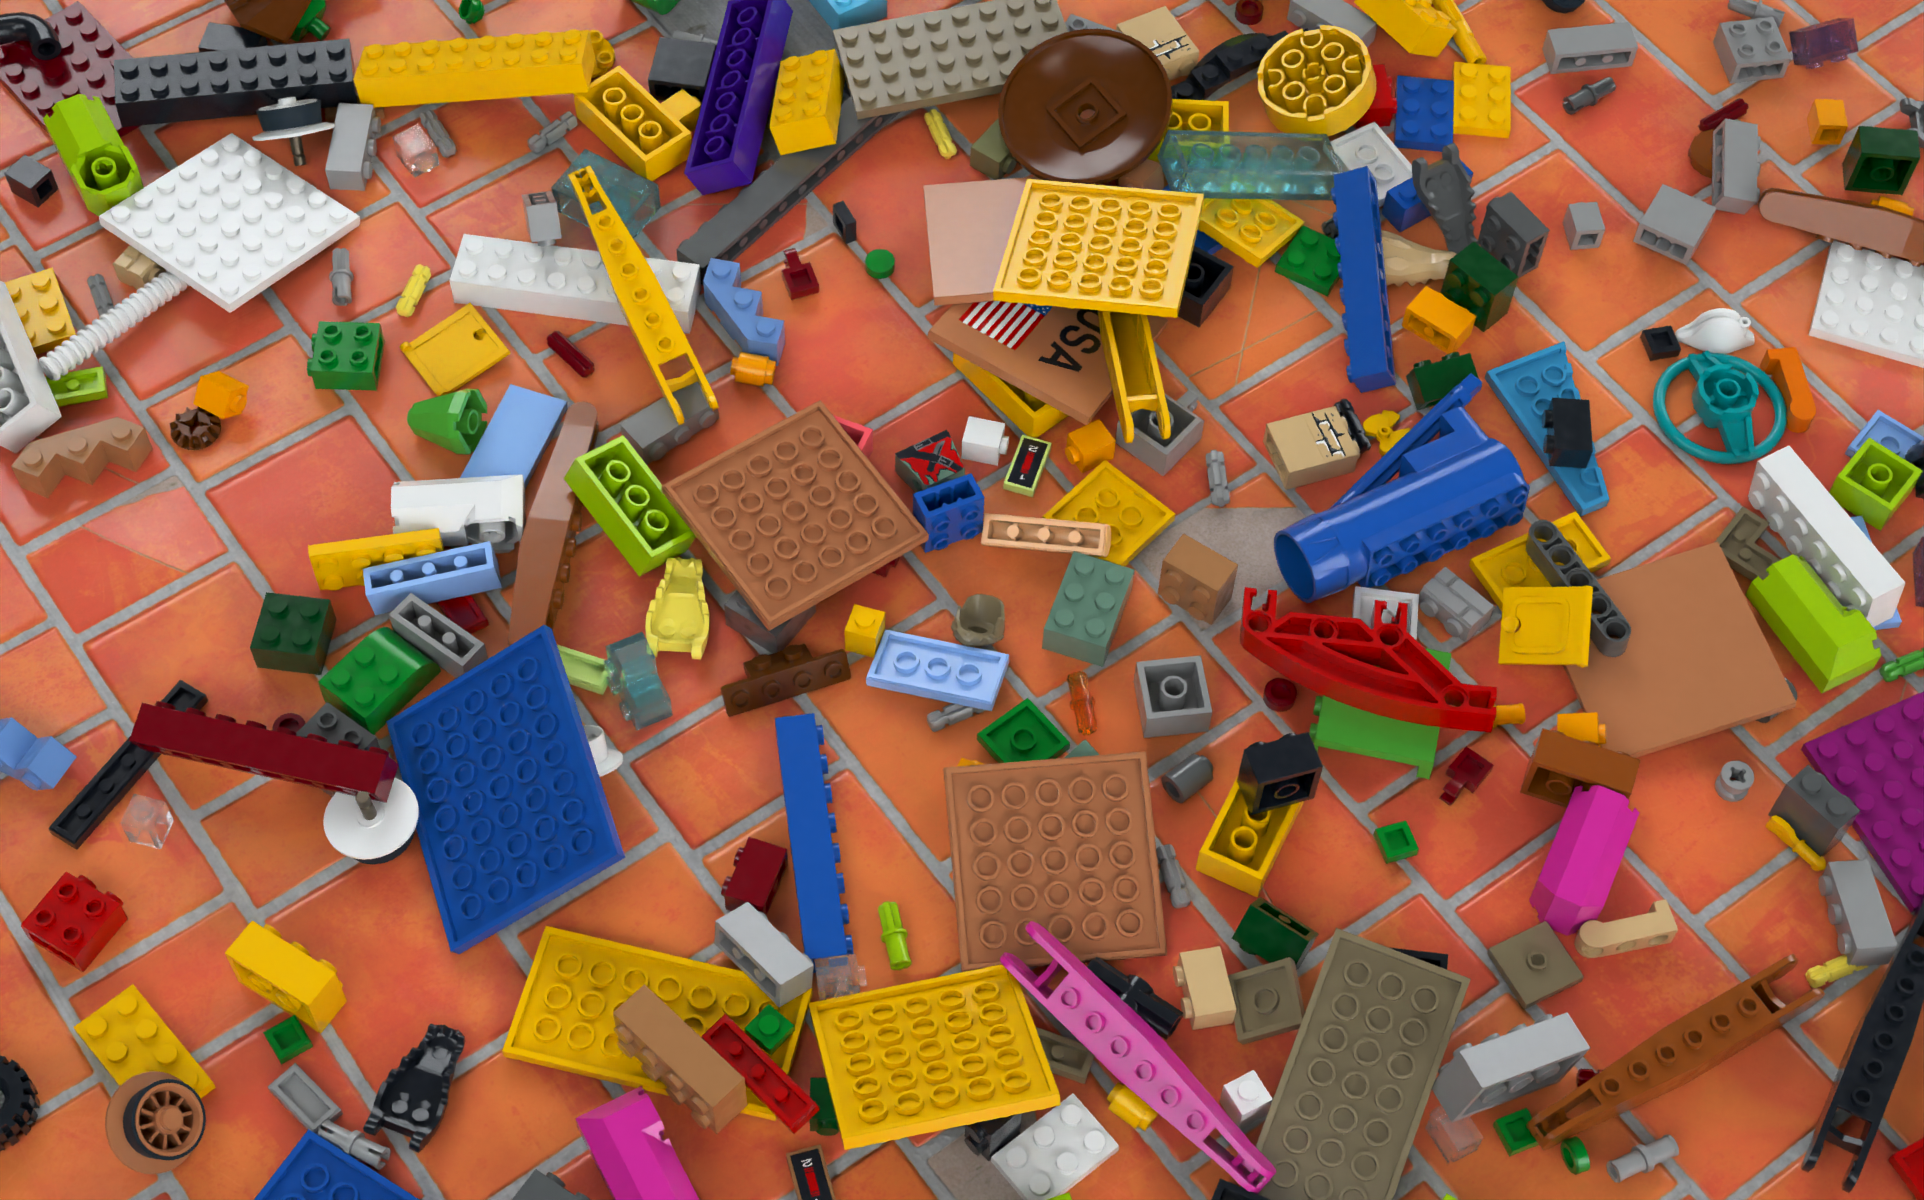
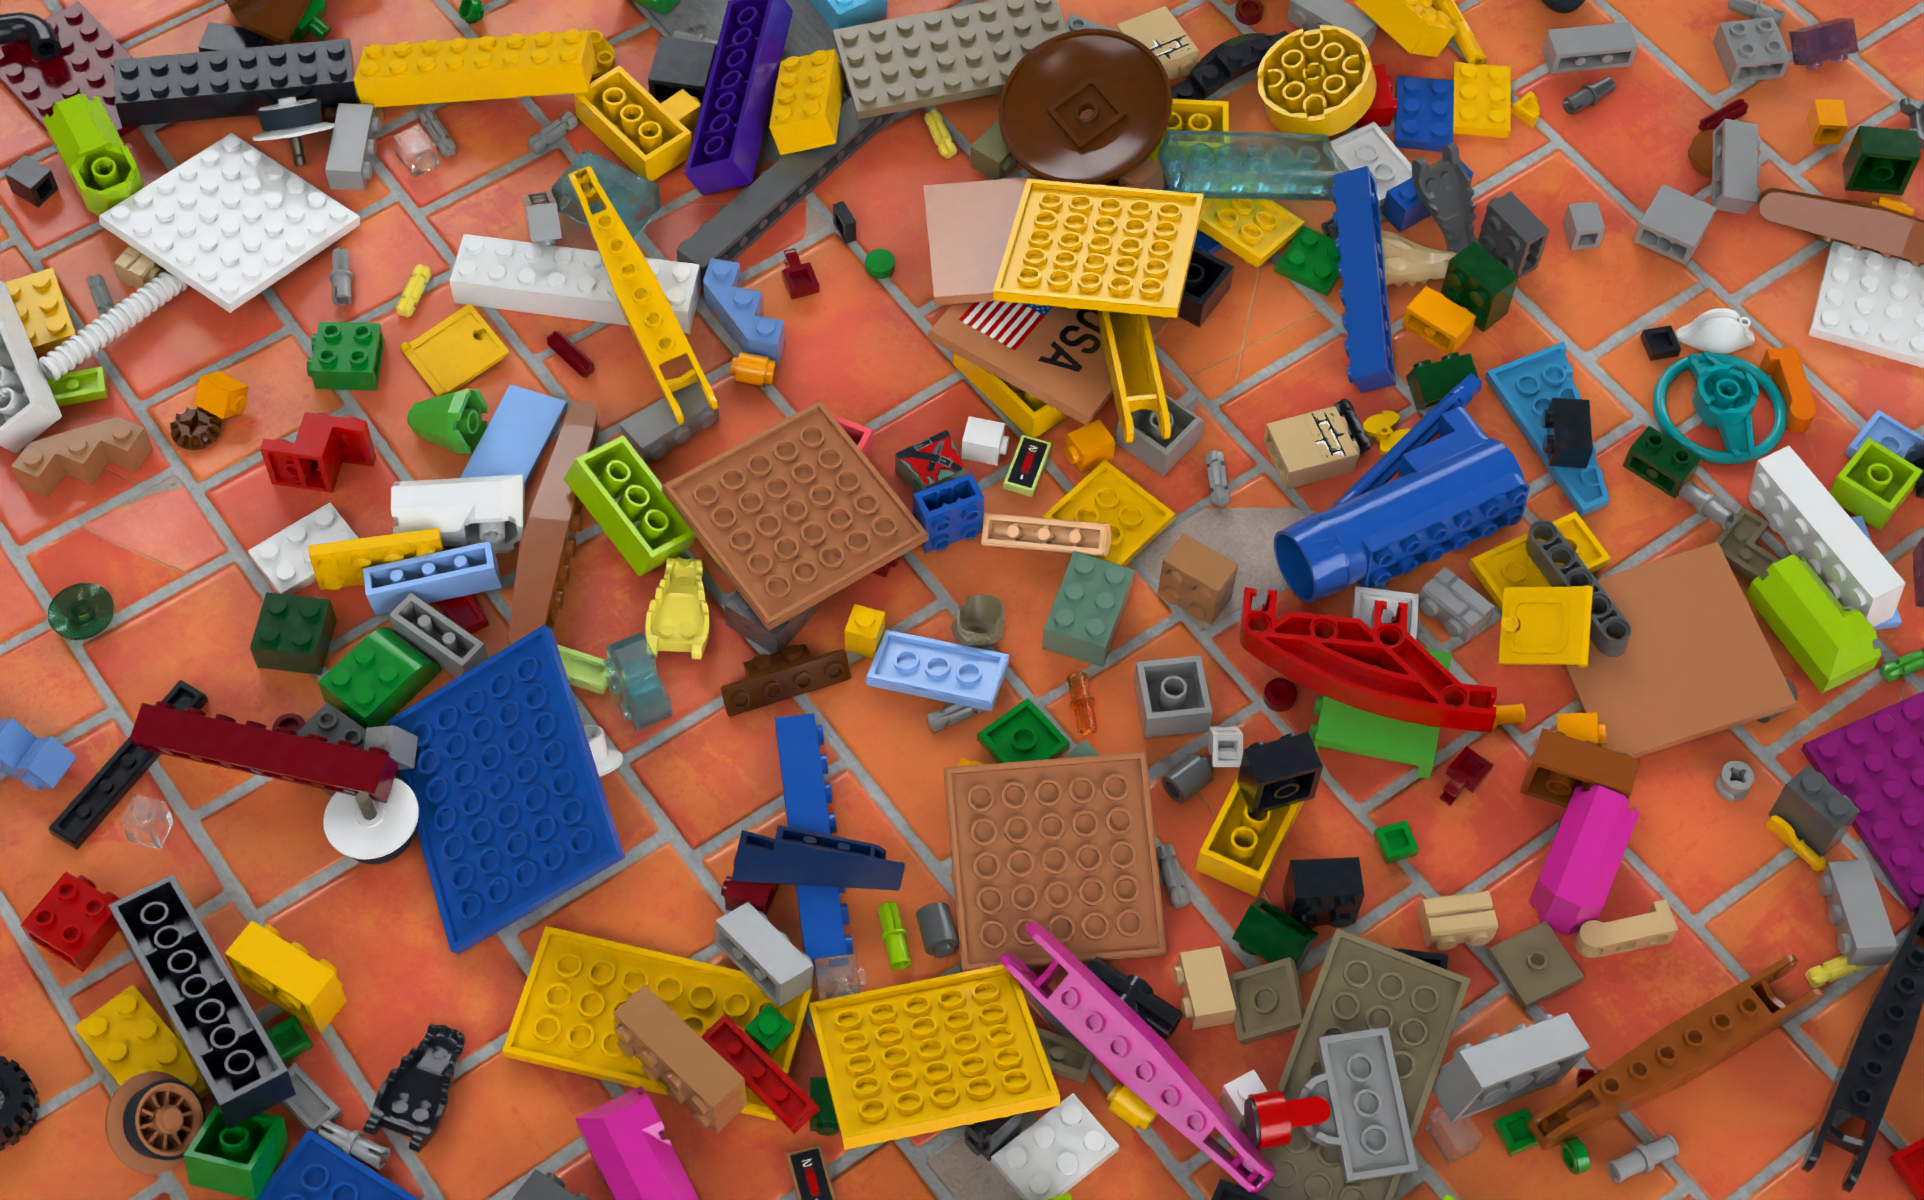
(75, 602): none -> clear green dish
(202, 1001): none -> black brick
(236, 1158): none -> green brick
(285, 555): none -> white plate
(318, 452): none -> red bracket
(398, 742): none -> light grey brick
(814, 860): none -> dark blue wedge
(937, 929): none -> dark grey brick
(1225, 746): none -> white leg
(1324, 891): none -> black brick
(1347, 1107): none -> light grey plate
(1457, 920): none -> tan brick
(1527, 109): none -> yellow tile
(1661, 461): none -> dark green brick
(1708, 505): none -> light grey pin

